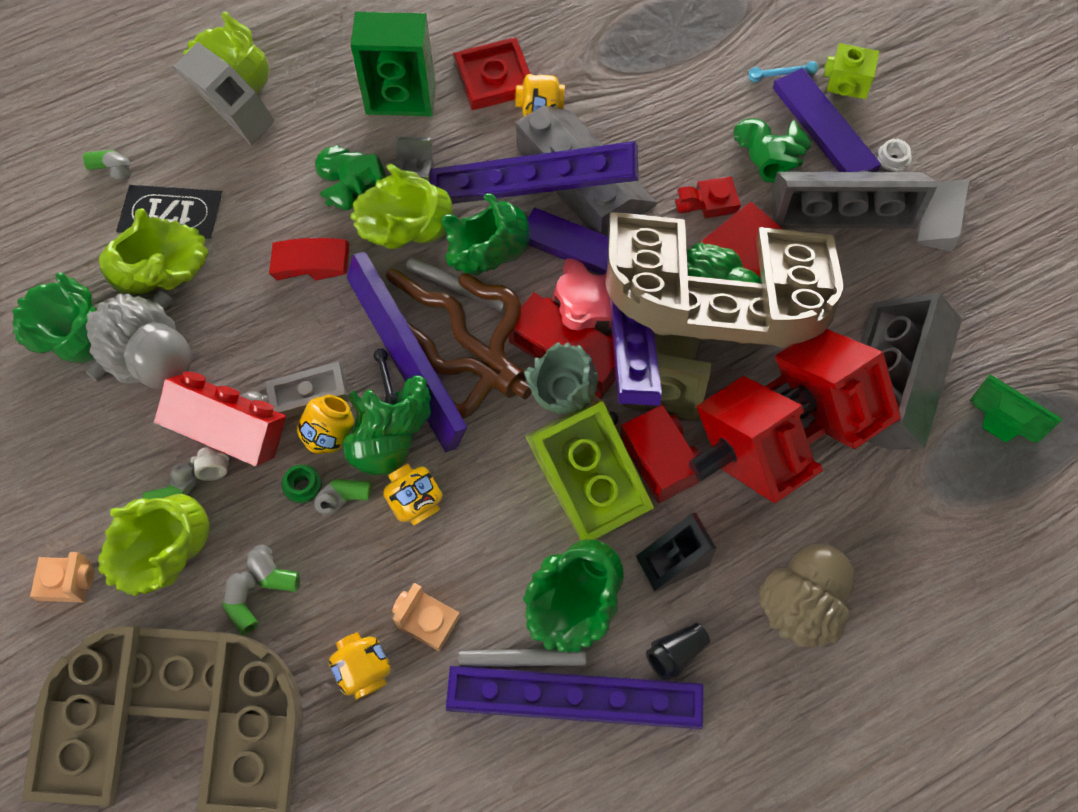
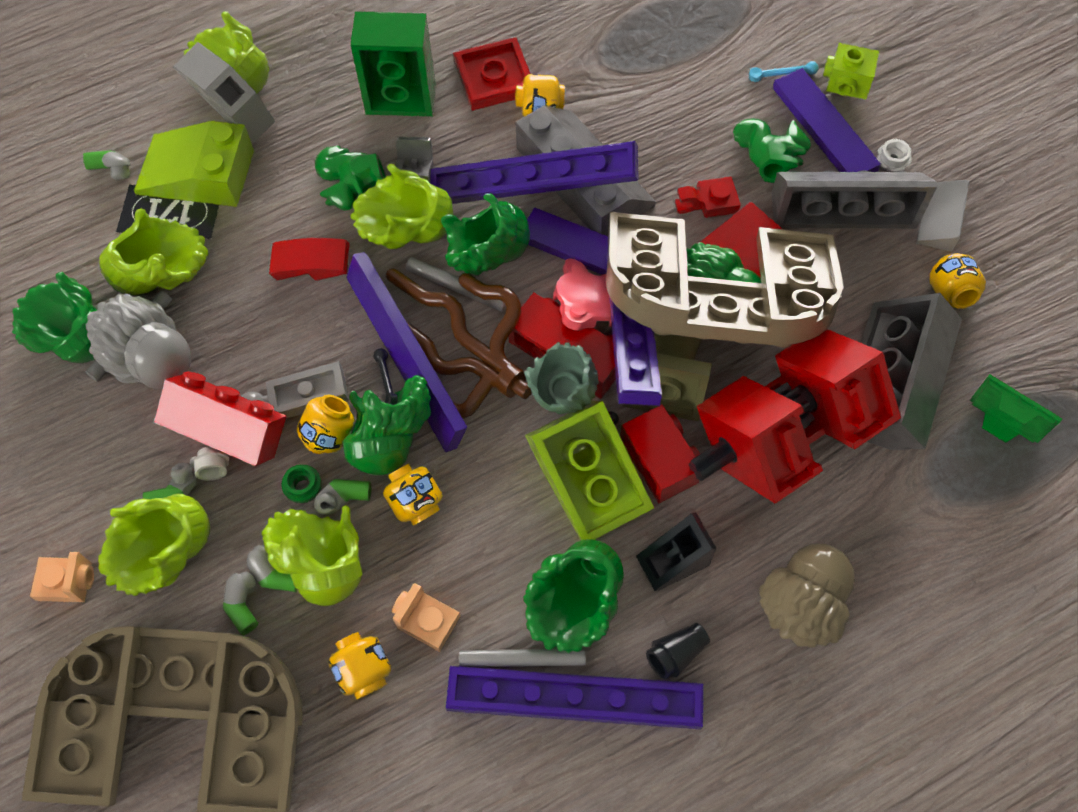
(198, 164): none -> lime slope
(315, 553): none -> lime hair
(958, 280): none -> yellow head

